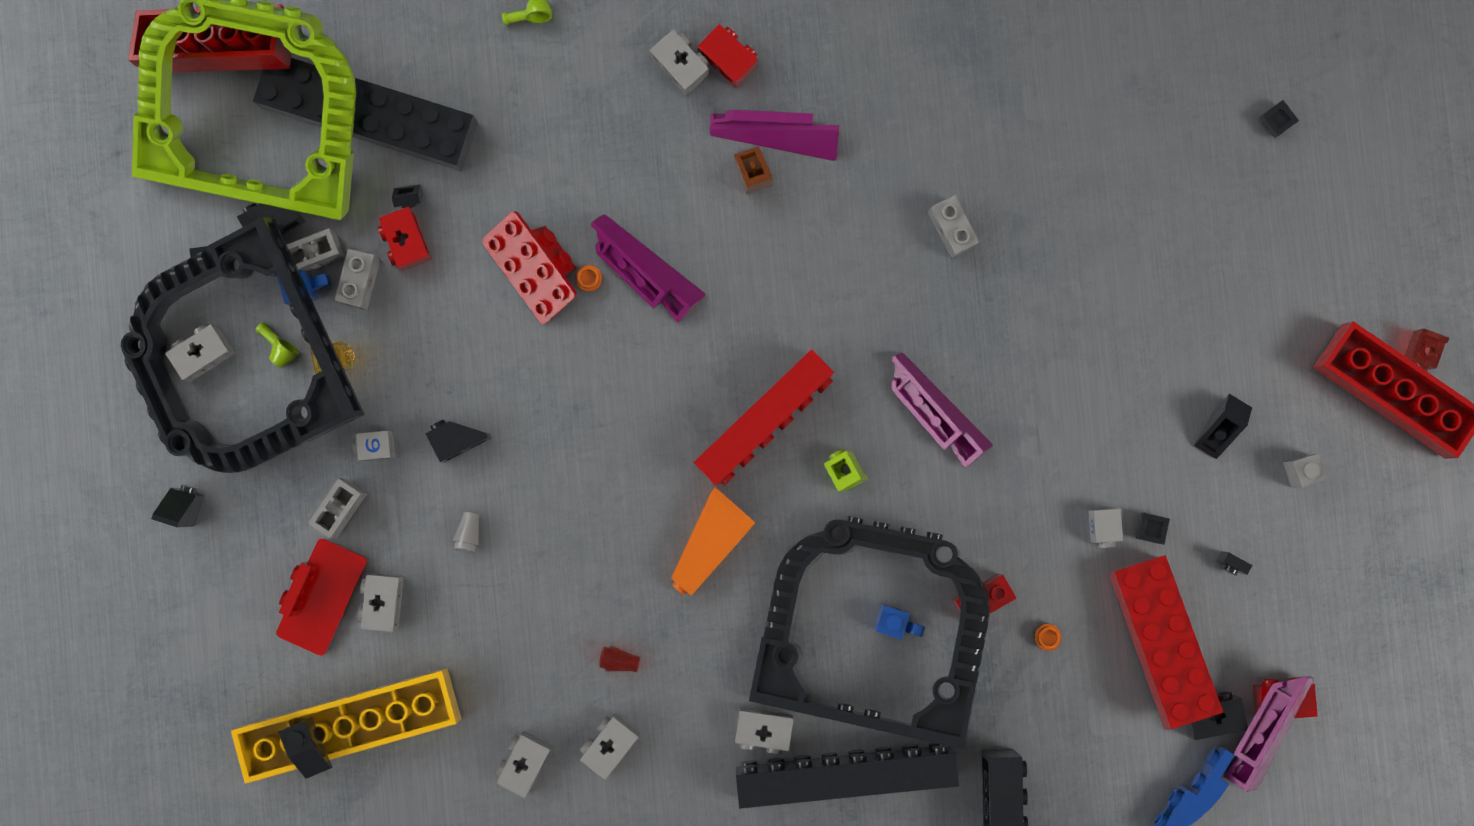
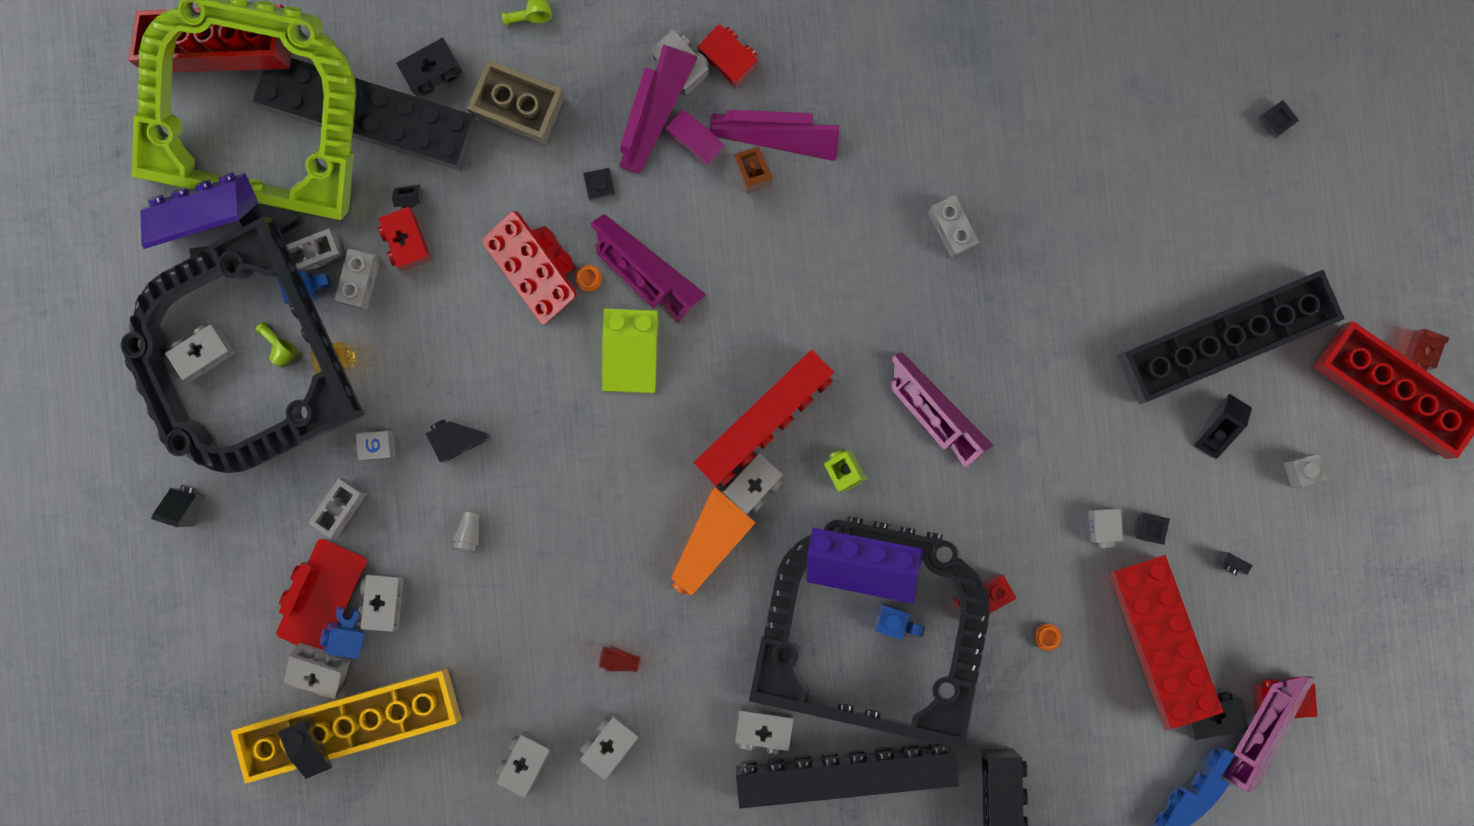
(196, 209): none -> dark purple slope
(316, 671): none -> light grey brick
(343, 638): none -> blue brick
(416, 72): none -> black brick
(516, 102): none -> dark tan brick
(599, 184): none -> black plate
(629, 350): none -> lime slope
(653, 105): none -> magenta wedge
(694, 136): none -> magenta slope
(738, 489): none -> light grey brick
(864, 565): none -> dark purple slope
(1231, 337): none -> black brick

